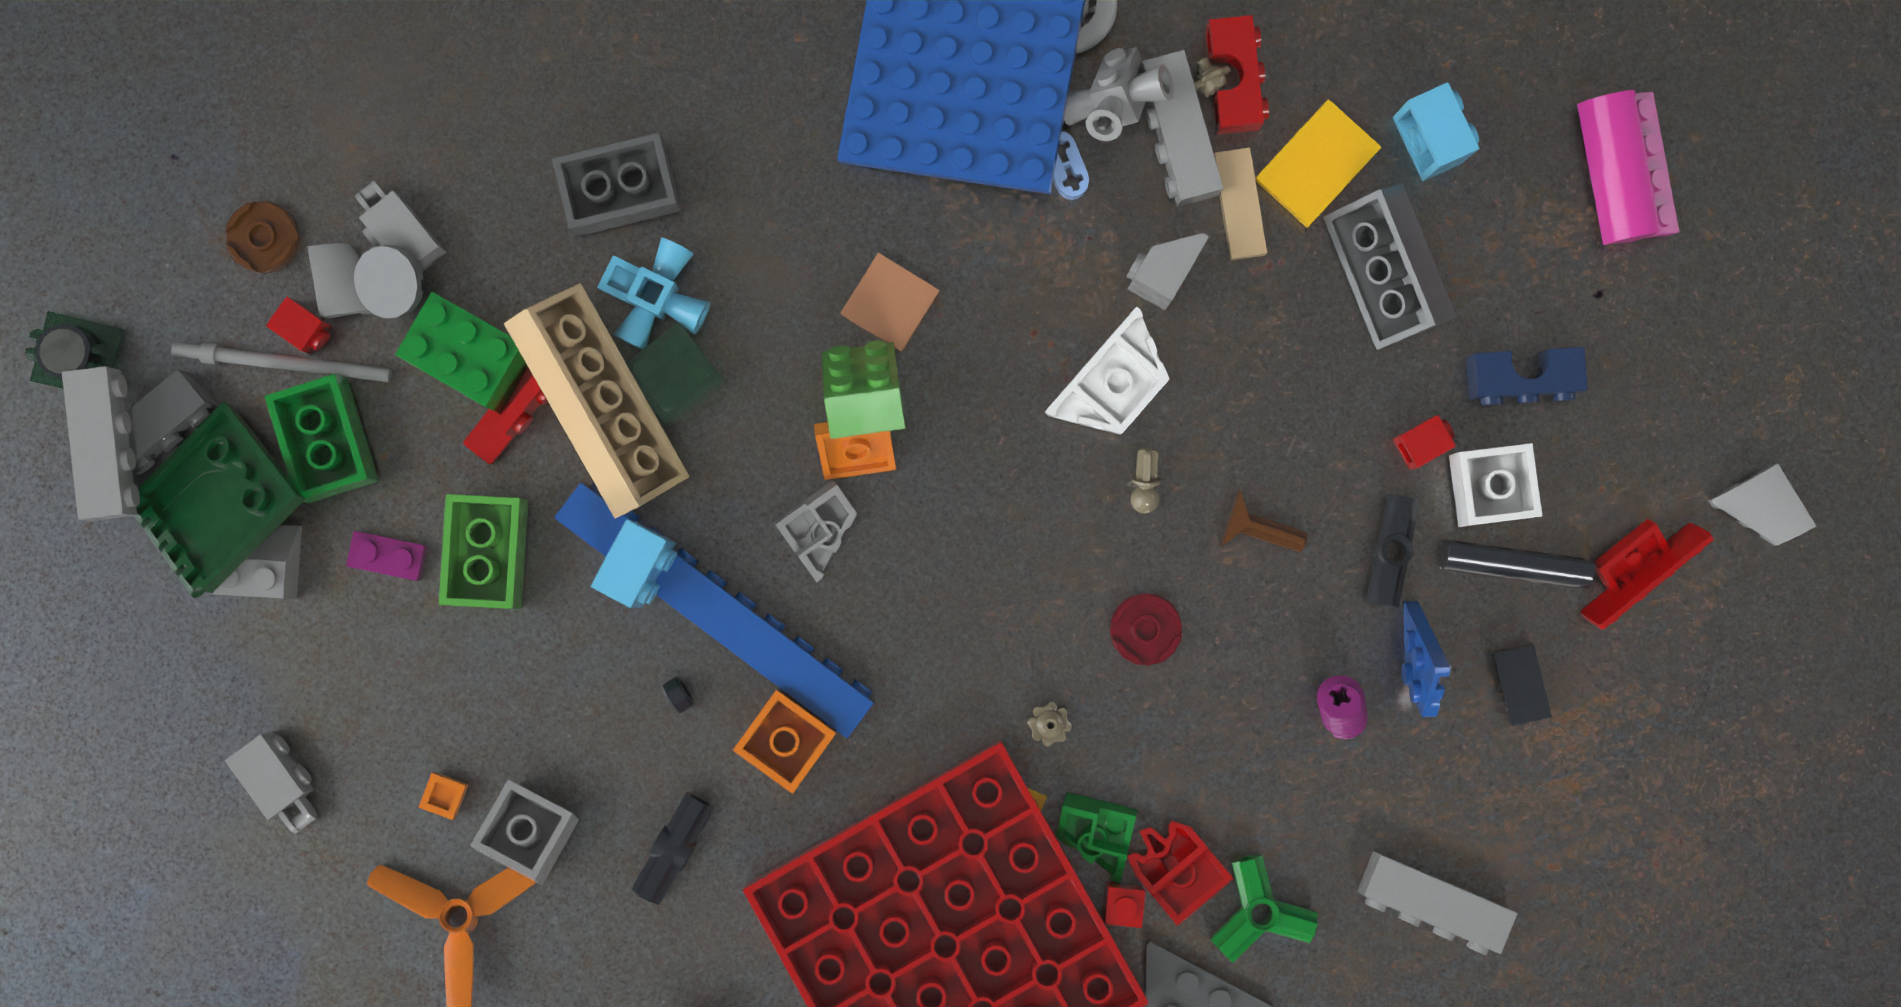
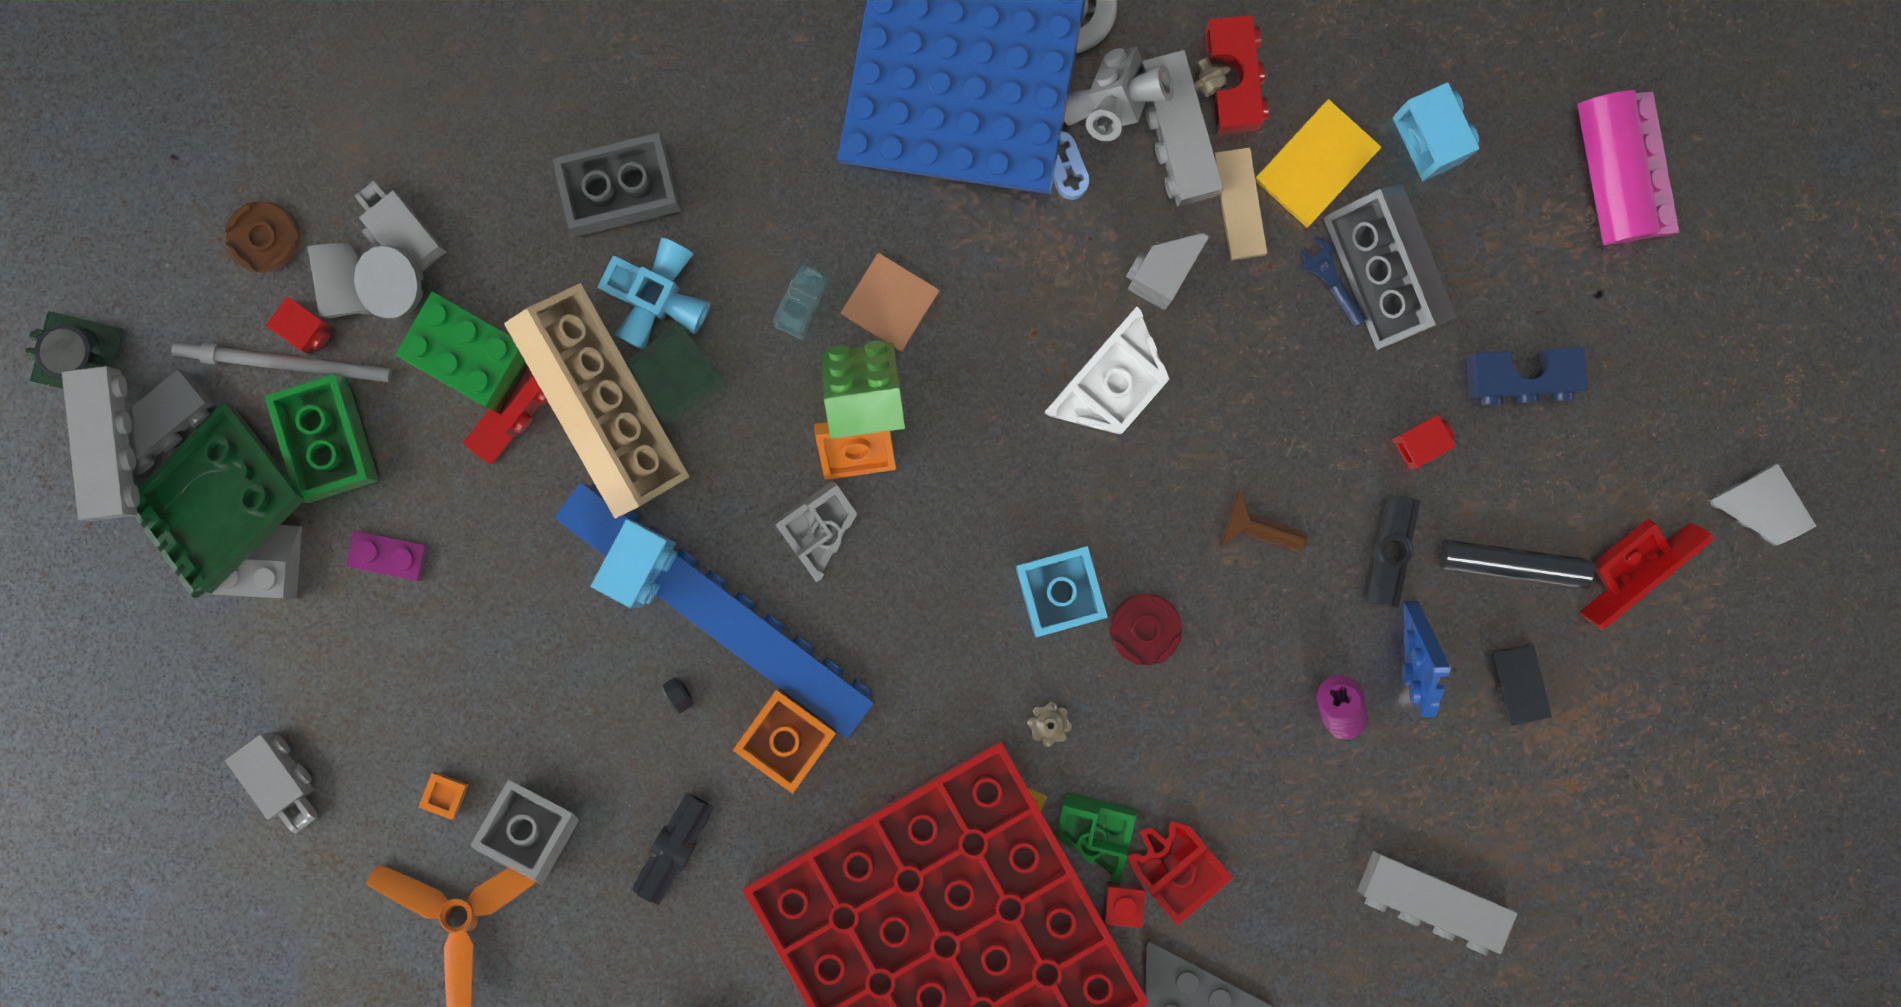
(483, 551): bright green brick -> none
(801, 302): none -> clear light blue leg
(1061, 591): none -> medium azure brick
(1145, 497): dark tan axle -> none
(1283, 918): green piece -> none
(1324, 267): none -> dark blue piece
(1495, 485): white brick -> none

